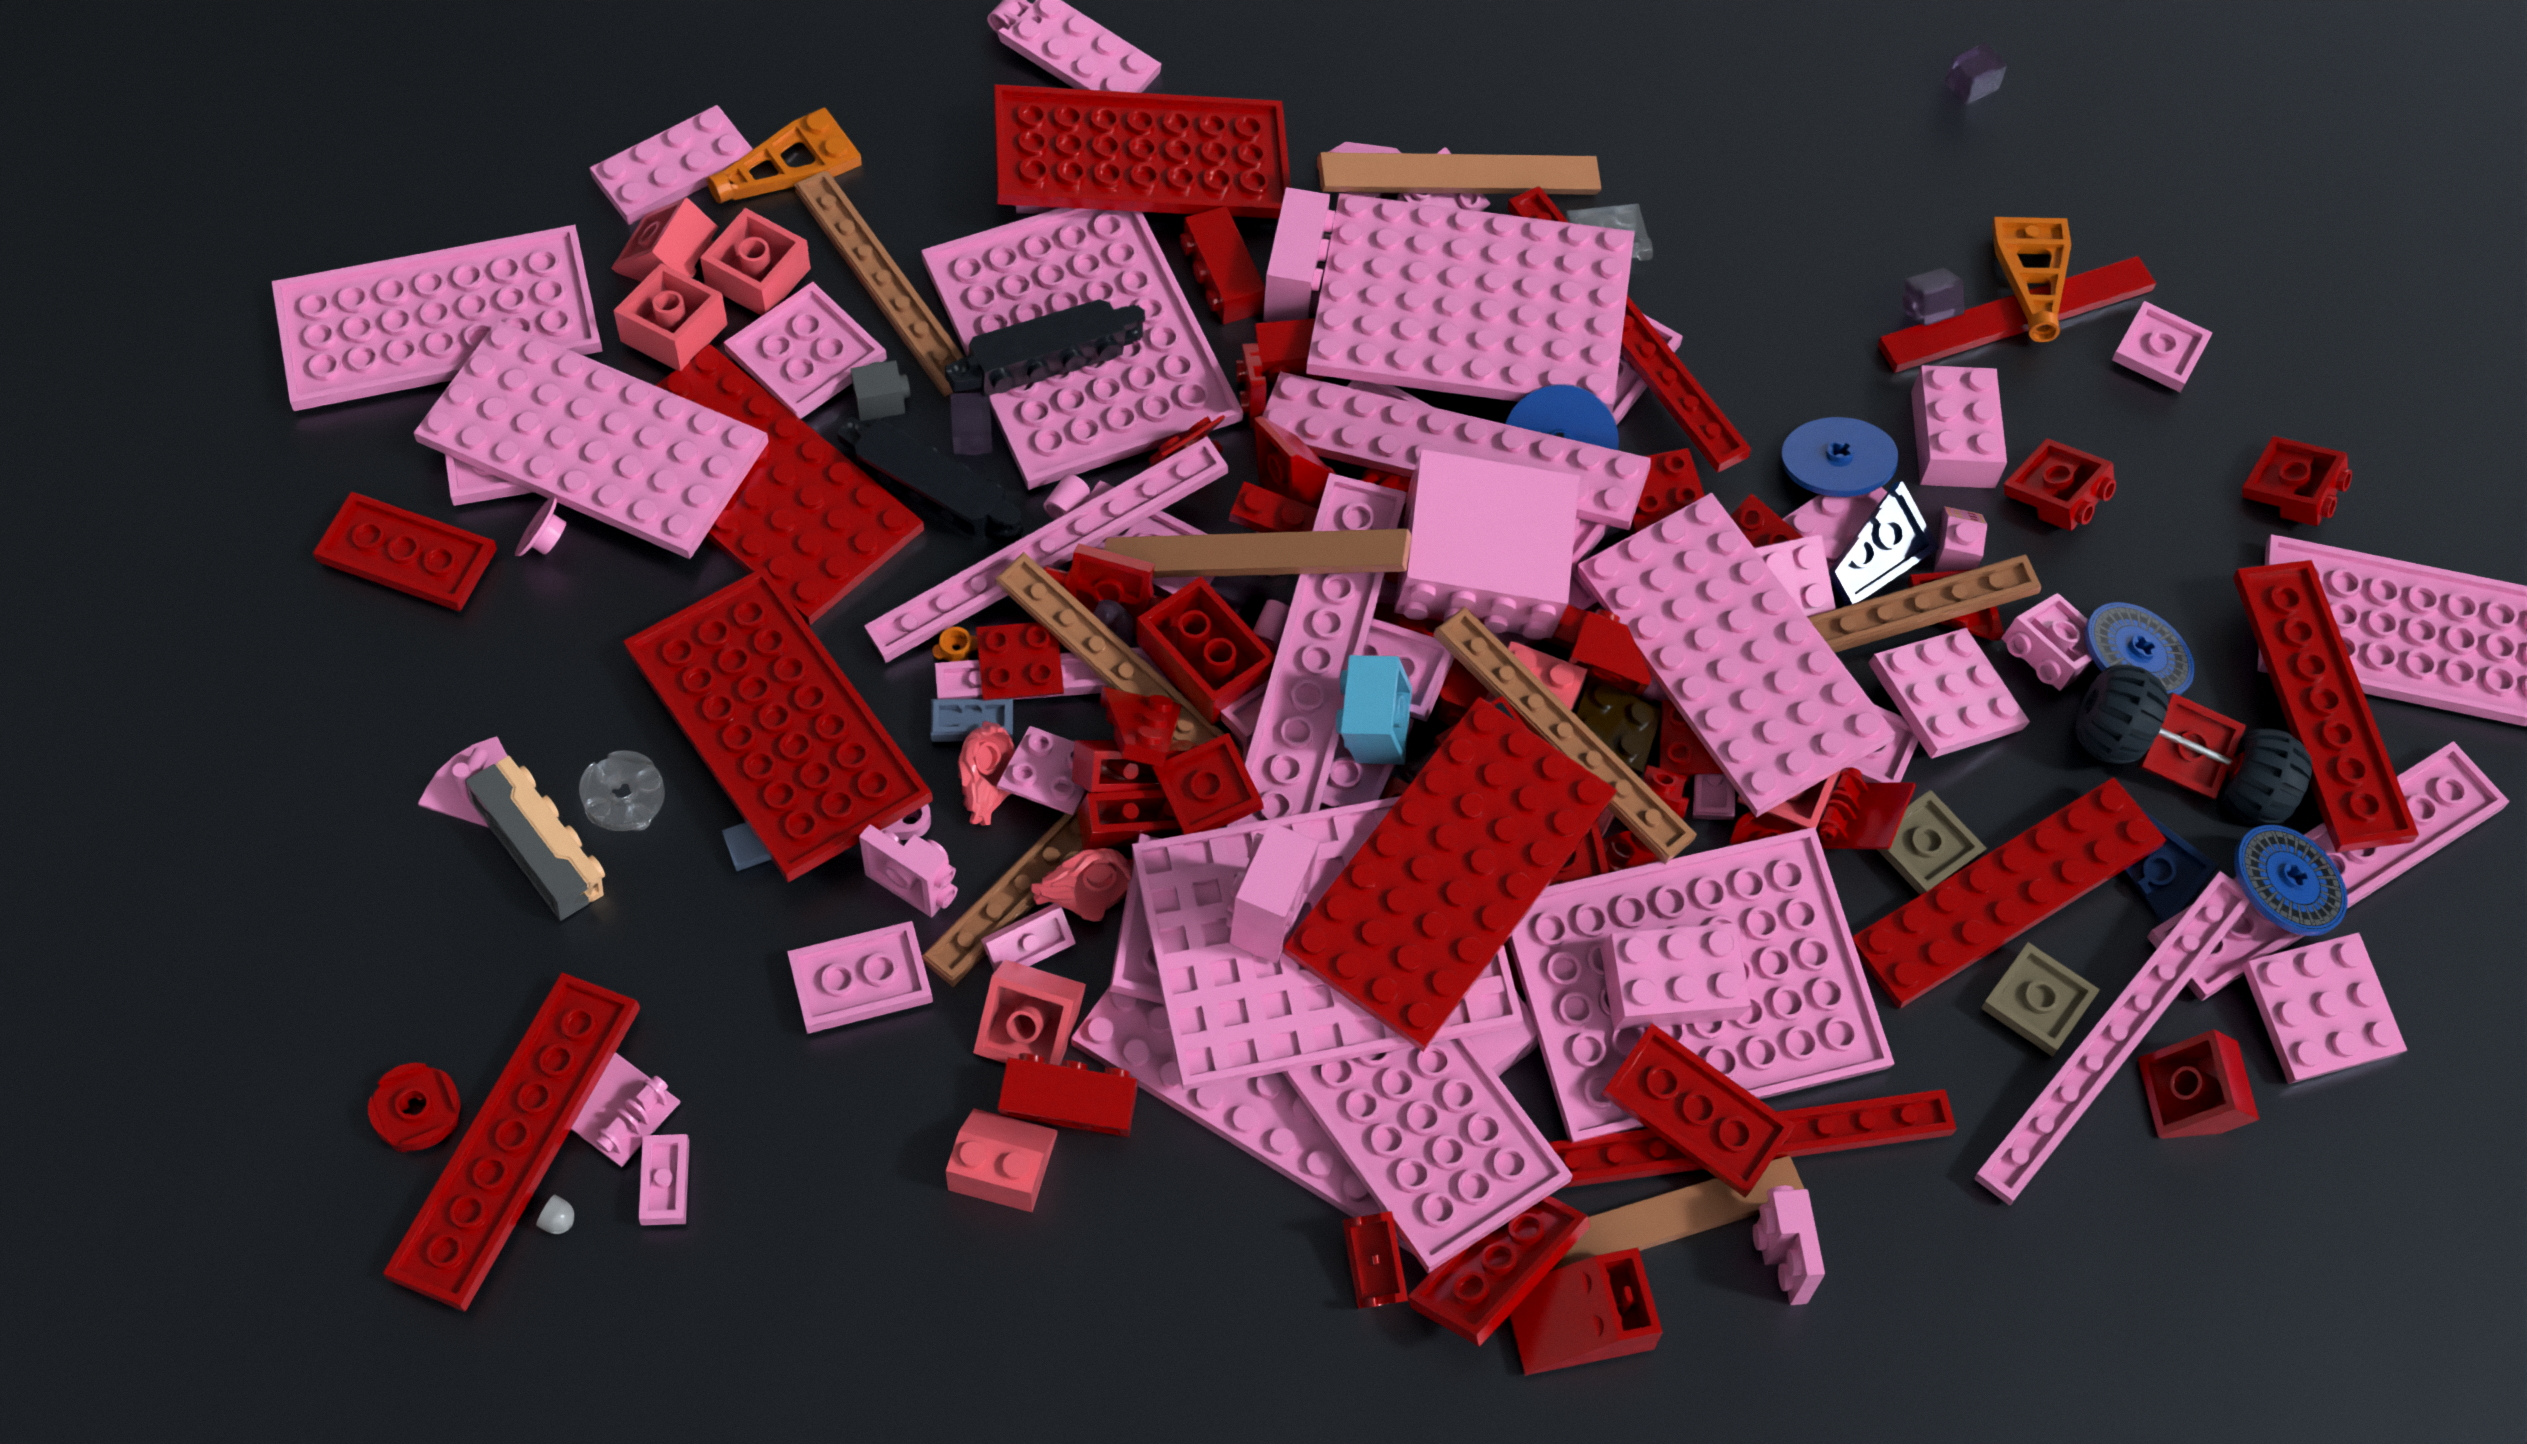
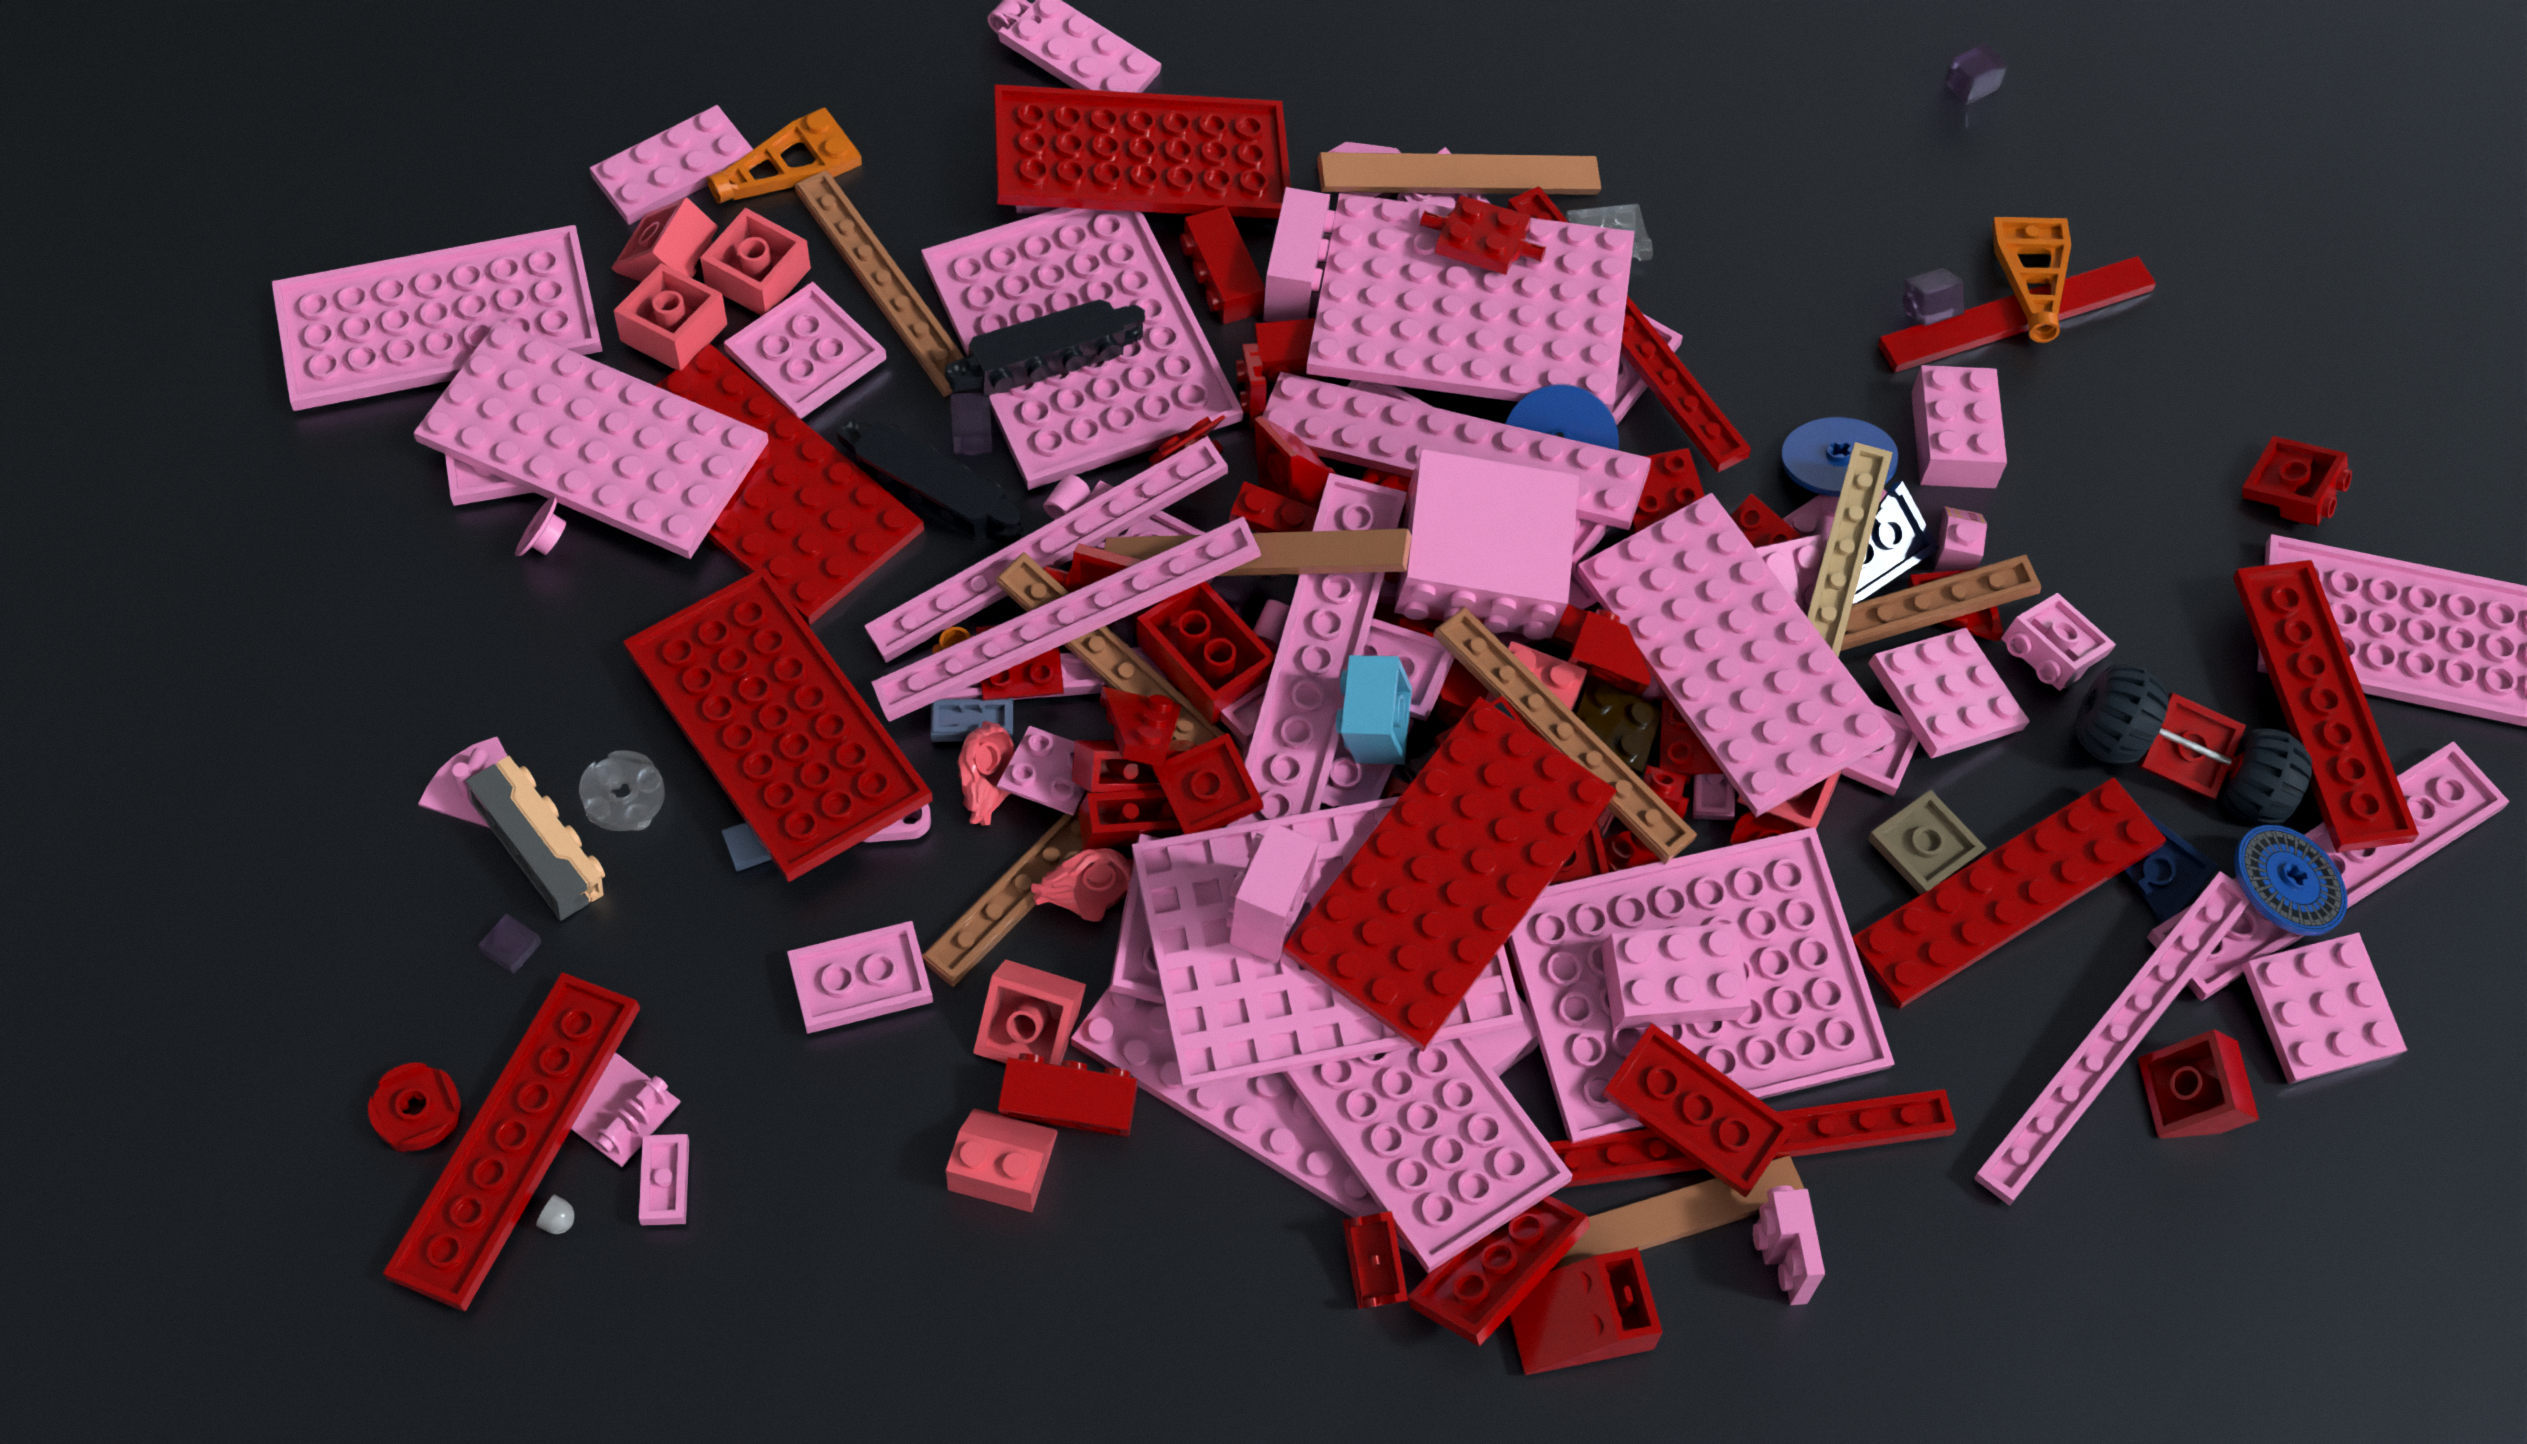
(405, 551): red plate -> none
(510, 943): none -> clear purple plate
(879, 390): dark grey brick -> none
(913, 872): bright pink plate -> none
(1030, 938): bright pink plate -> none
(1066, 619): none -> bright pink plate
(1483, 235): none -> red plate
(1848, 543): none -> tan plate
(1863, 813): red hinge -> none
(2040, 999): dark tan plate -> none
(2062, 484): red plate -> none
(2138, 637): piece -> none
(2162, 346): bright pink plate -> none

